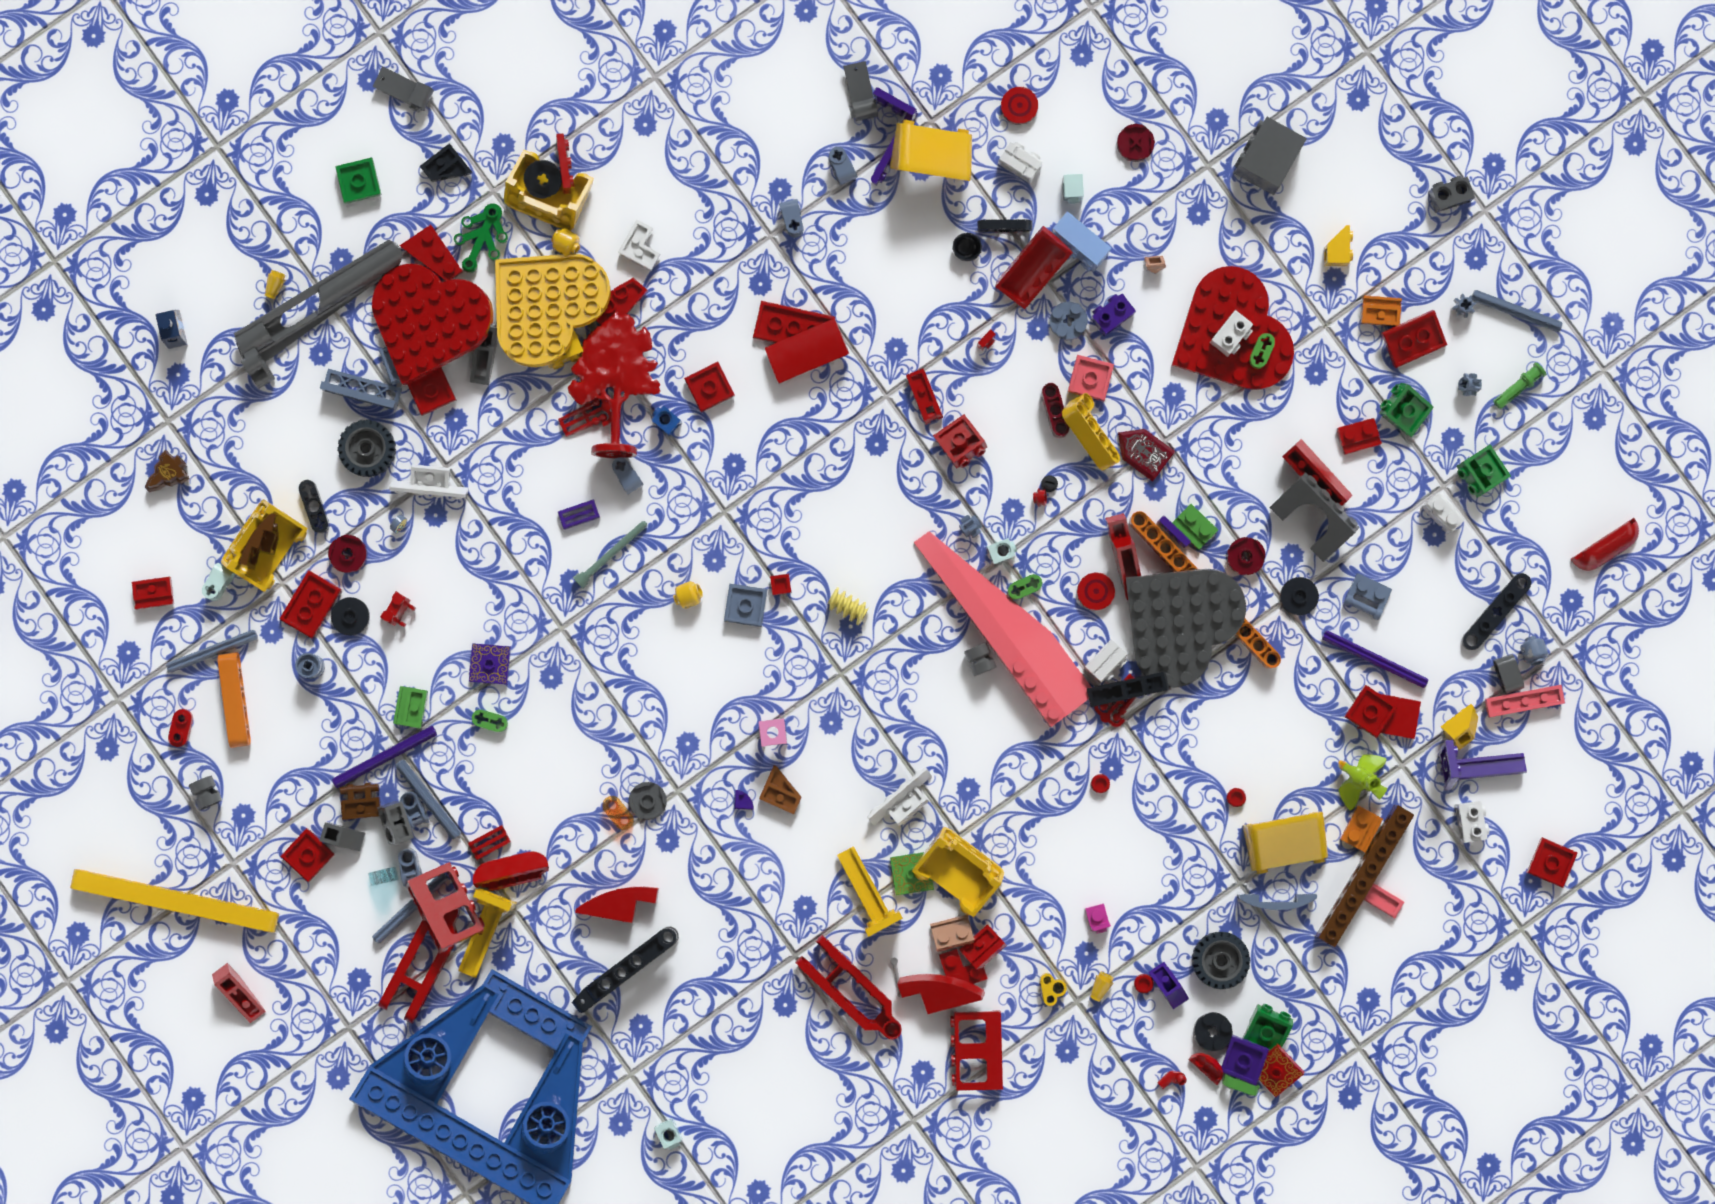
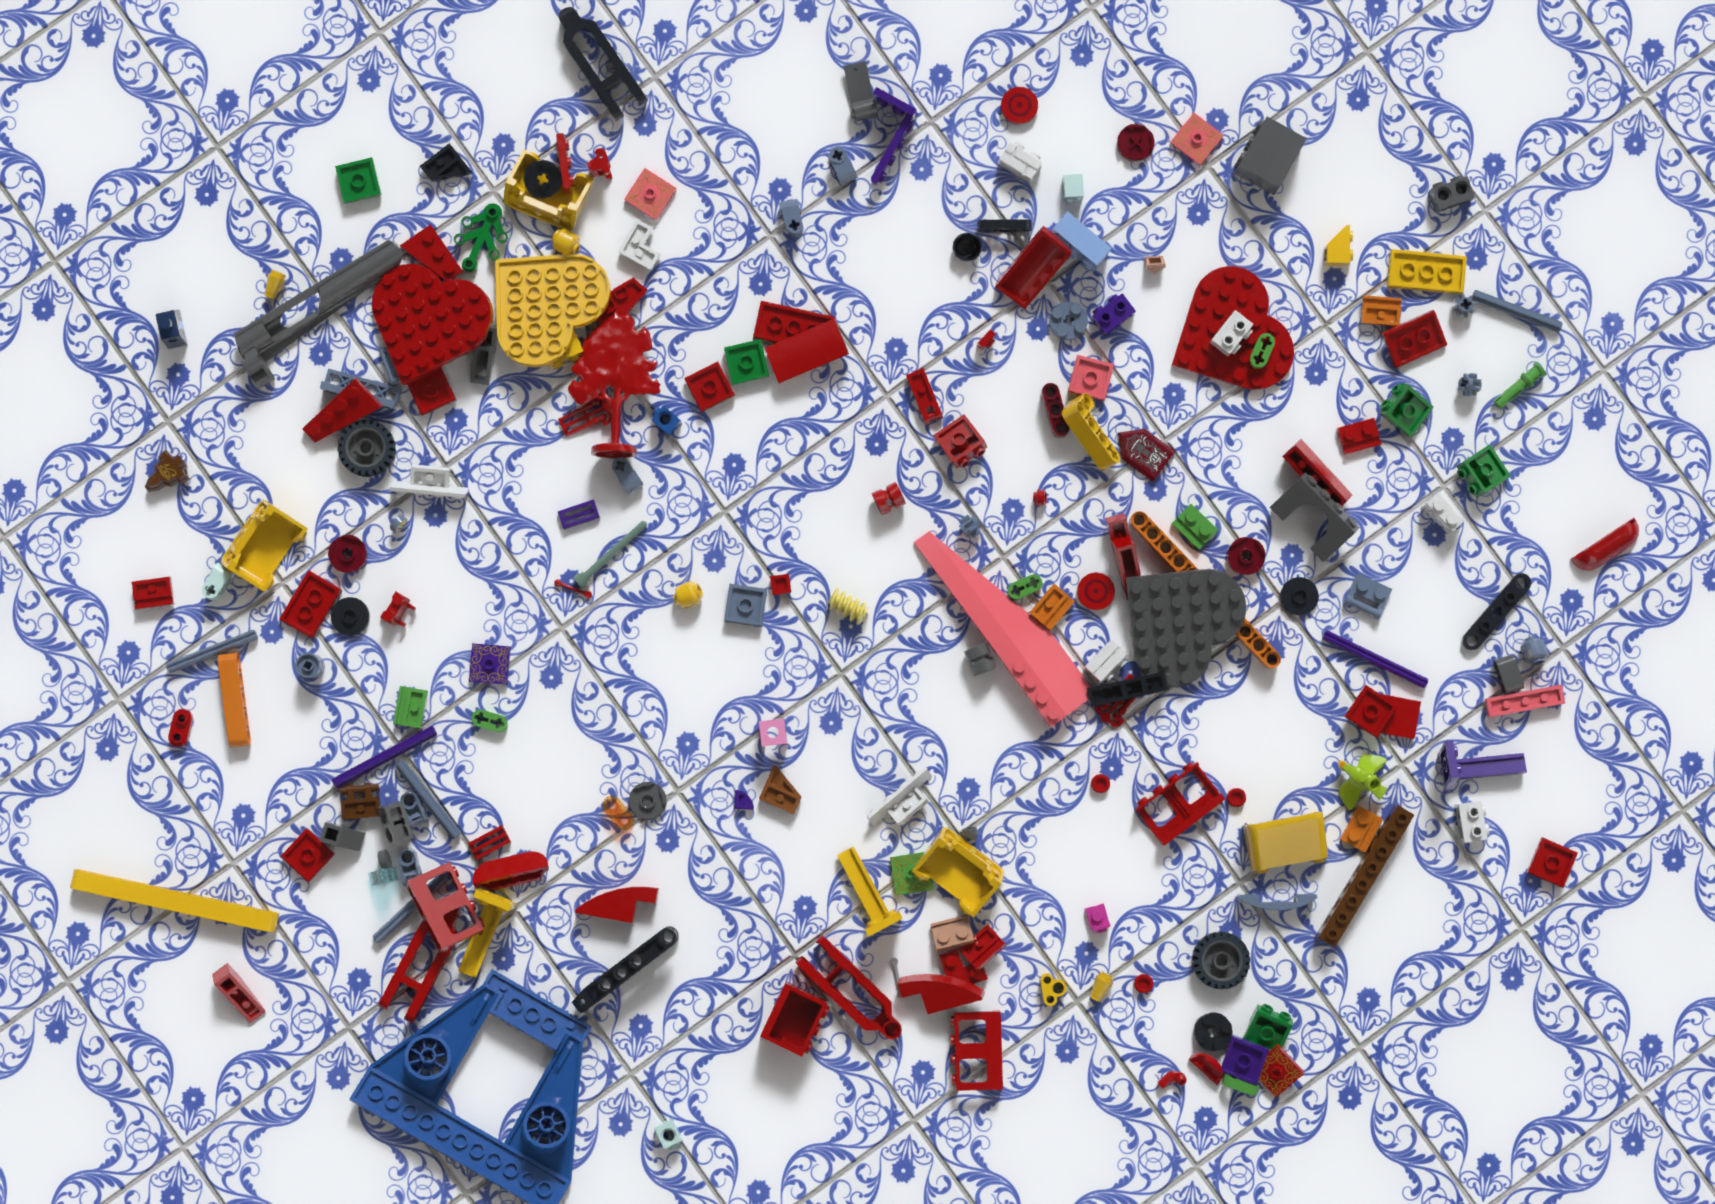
(205, 792): dark grey wheel -> none
(263, 540): reddish brown slope -> none
(314, 491): black beam -> none
(347, 407): none -> red wing
(384, 859): none -> dark grey tile
(404, 89): dark grey door -> none
(573, 24): none -> black piece
(587, 594): none -> red hinge
(600, 166): none -> red piece
(650, 194): none -> coral plate
(746, 362): none -> green plate
(795, 1019): none -> red container
(888, 498): none -> red wheel
(932, 151): yellow windscreen -> none
(970, 833): none -> dark grey hinge
(995, 557): light aqua brick -> none
(1049, 483): black piece -> none
(1052, 607): none -> orange plate
(1167, 525): dark purple tile -> none
(1168, 985): dark purple slope -> none
(1185, 813): none -> red window
(1196, 139): none -> coral plate
(1384, 901): coral tile -> none
(1426, 271): none -> yellow tile
(1461, 727): yellow slope -> none

